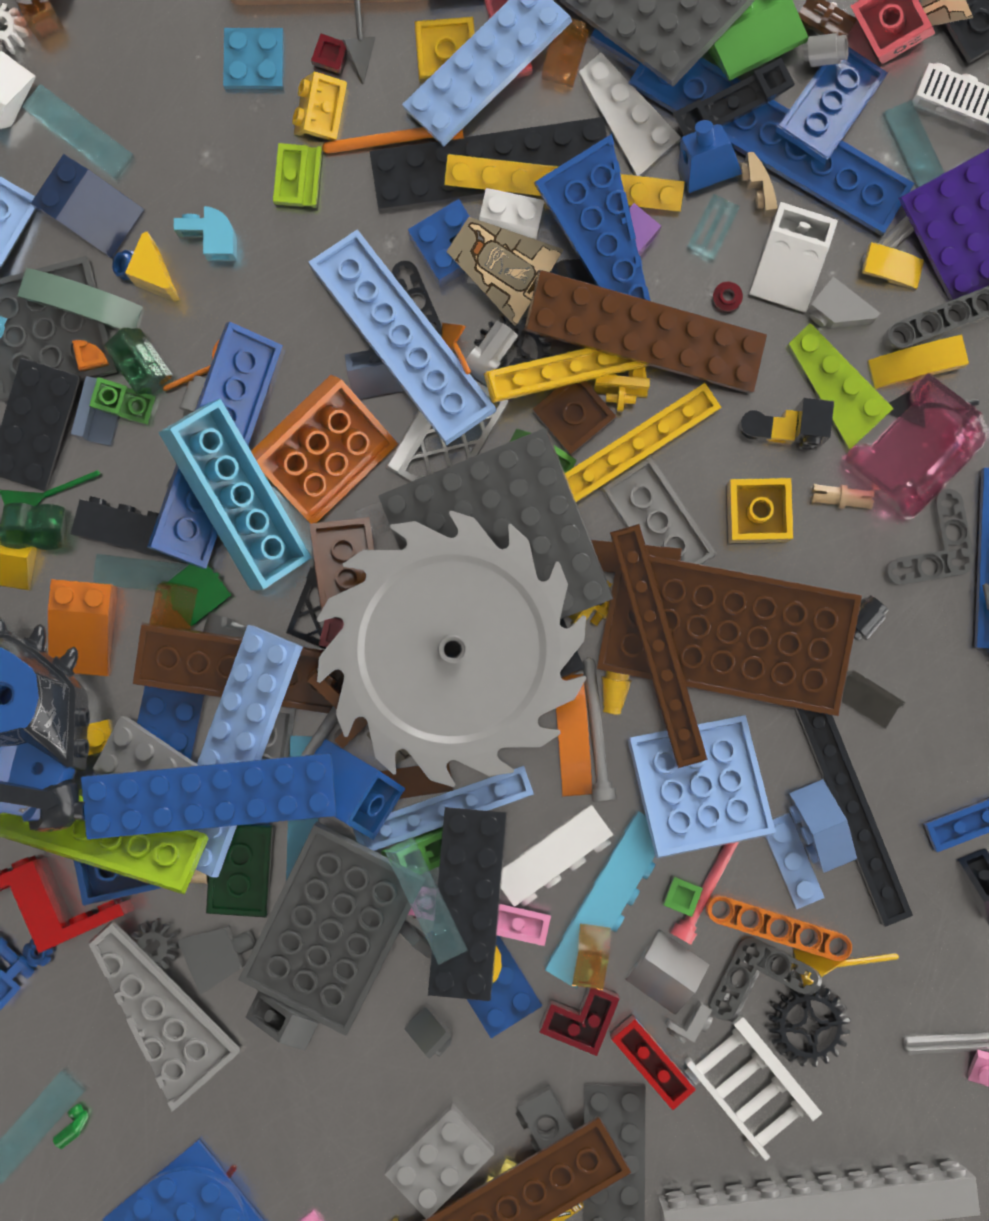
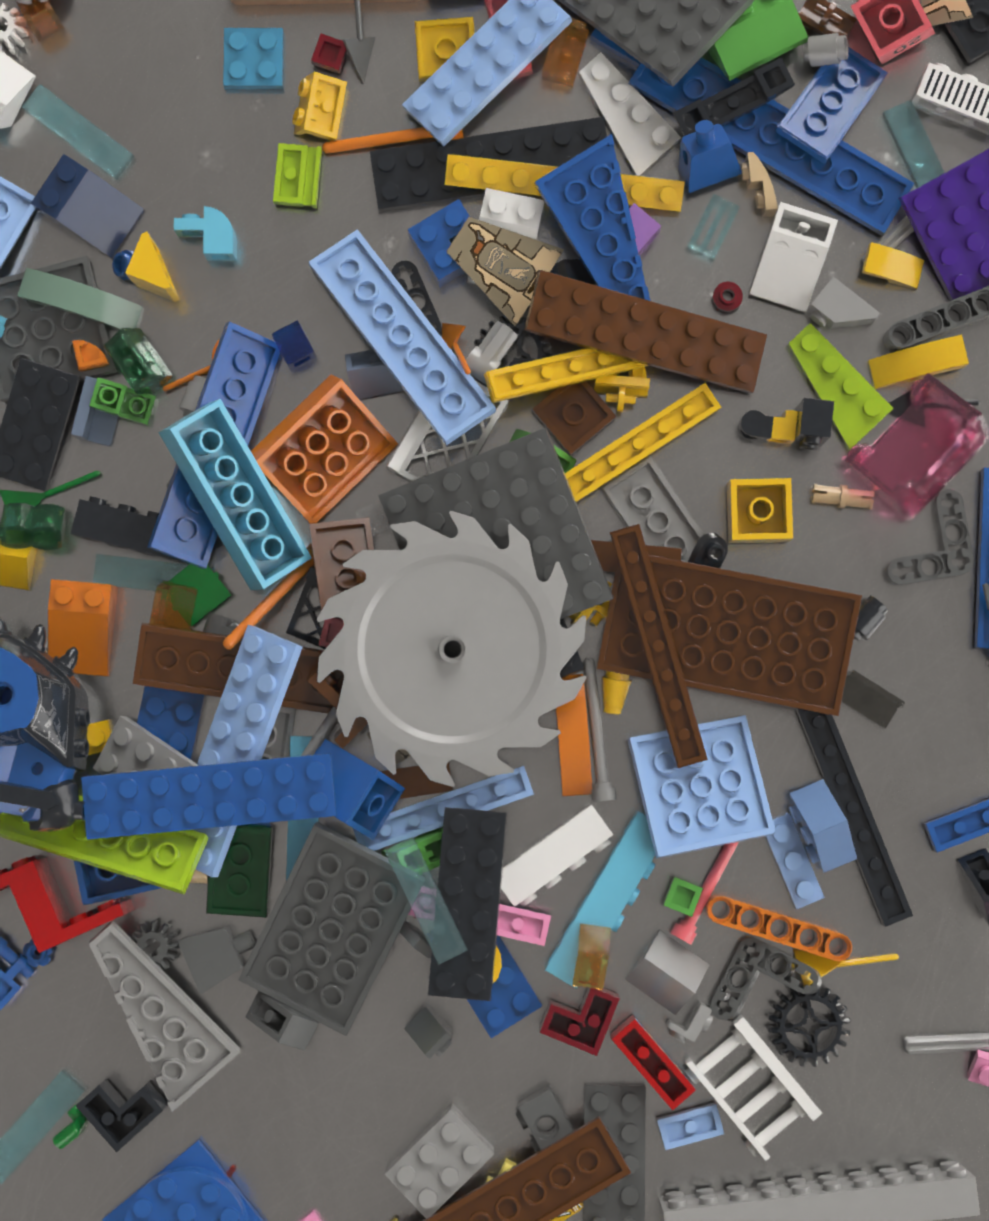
(118, 1119): none -> black brick
(269, 602): none -> orange piece
(294, 345): none -> clear blue panel
(690, 1126): none -> light blue plate
(702, 551): none -> black plate

